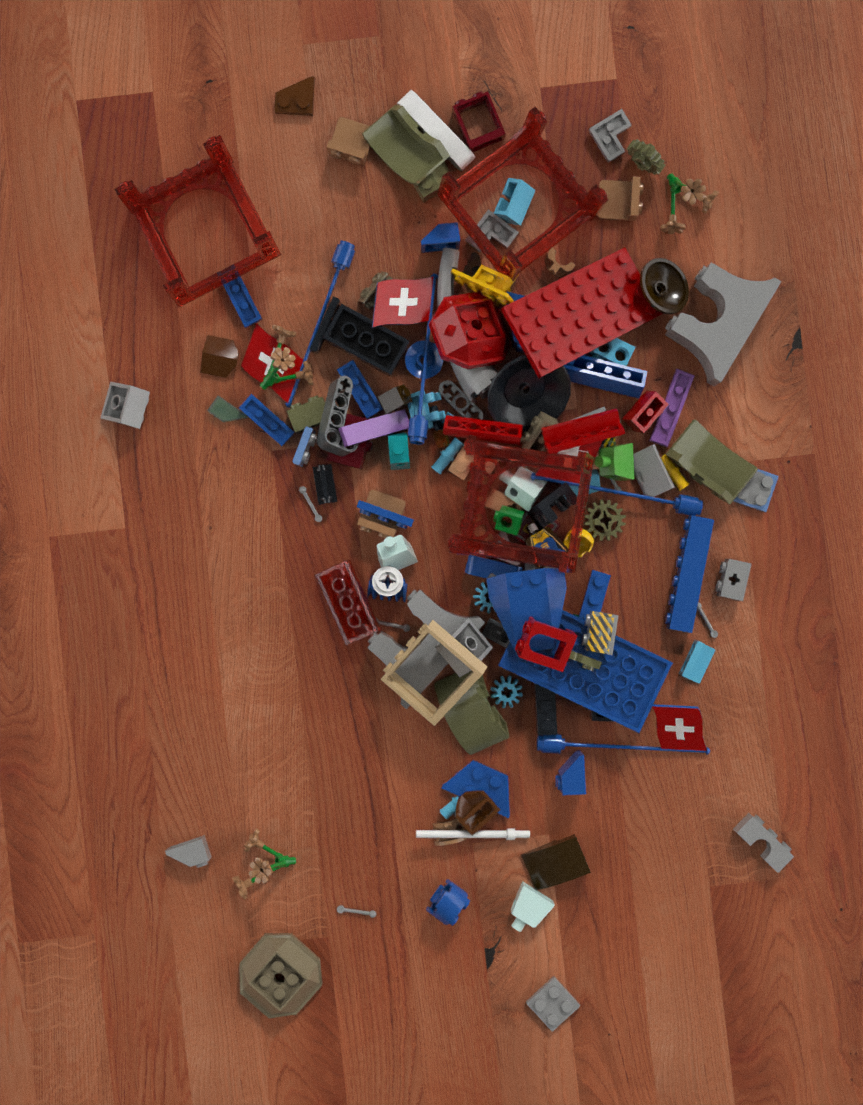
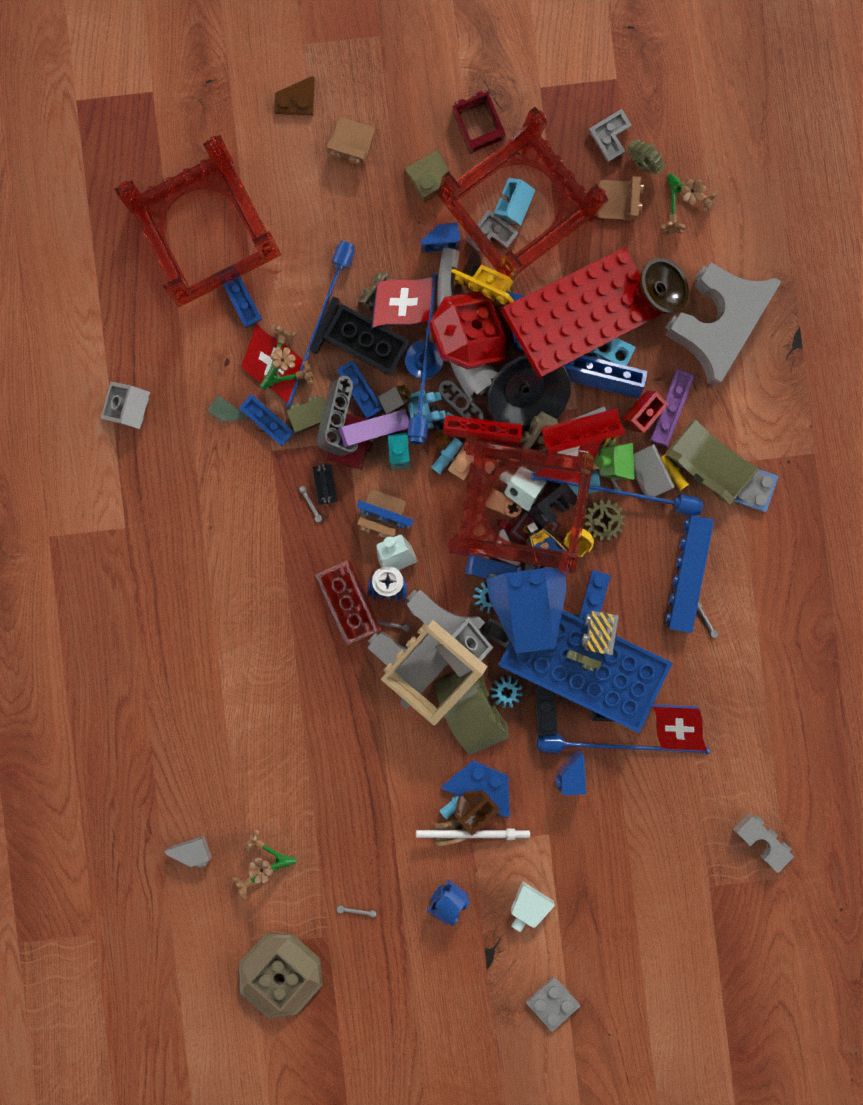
(218, 356): reddish brown slope -> none
(308, 439): medium blue piece -> none
(403, 146): olive panel -> none
(430, 123): white beam -> none
(514, 514): green brick -> none
(533, 627): red panel -> none
(555, 268): medium nougat piece -> none
(556, 862): dark brown slope -> none
(697, 661): medium azure panel -> none
(740, 571): light grey brick -> none

